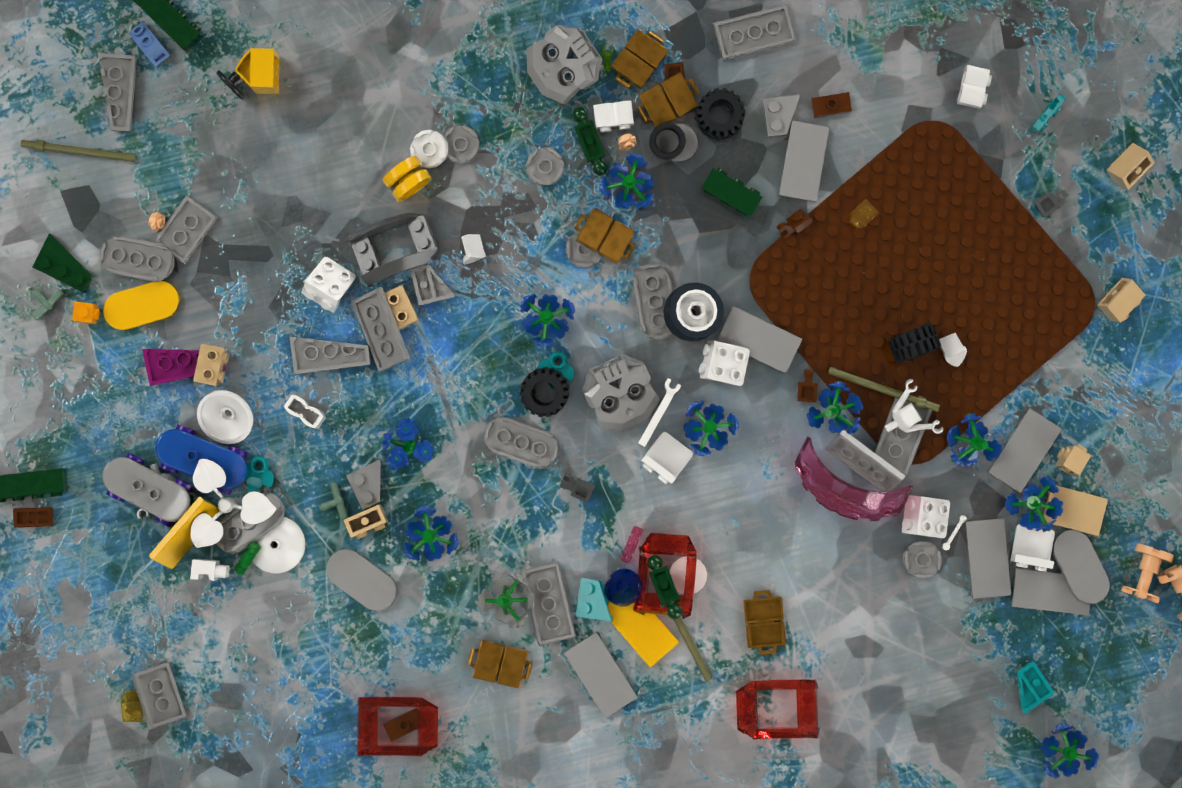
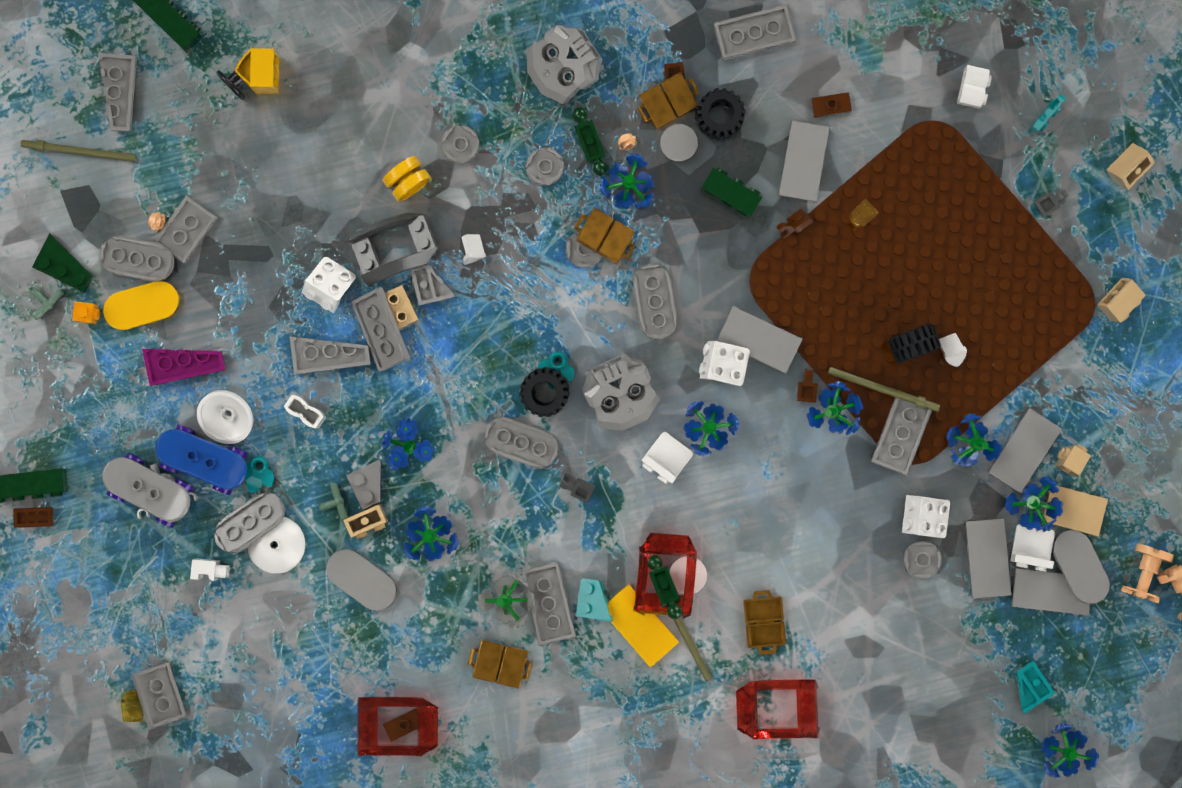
(149, 44): medium blue bracket -> none
(178, 539): yellow tile -> none
(210, 365): tan brick -> none
(247, 558): green axle -> none
(254, 507): white plant -> none
(429, 148): white tile -> none
(548, 311): blue plant -> none
(600, 675): light grey tile -> none
(607, 57): clear neon green hand -> none
(613, 115): white brick -> none
(623, 587): clear blue tile -> none
(631, 544): clear pink axle -> none
(639, 59): pearl gold piece -> none
(659, 413): white tile -> none
(681, 137): black tyre -> none
(707, 310): wheel -> none
(779, 114): light grey wing -> none
(843, 497): clear pink windscreen -> none
(865, 462): light grey tile -> none
(908, 415): white piece -> none
(946, 546): white hinge -> none

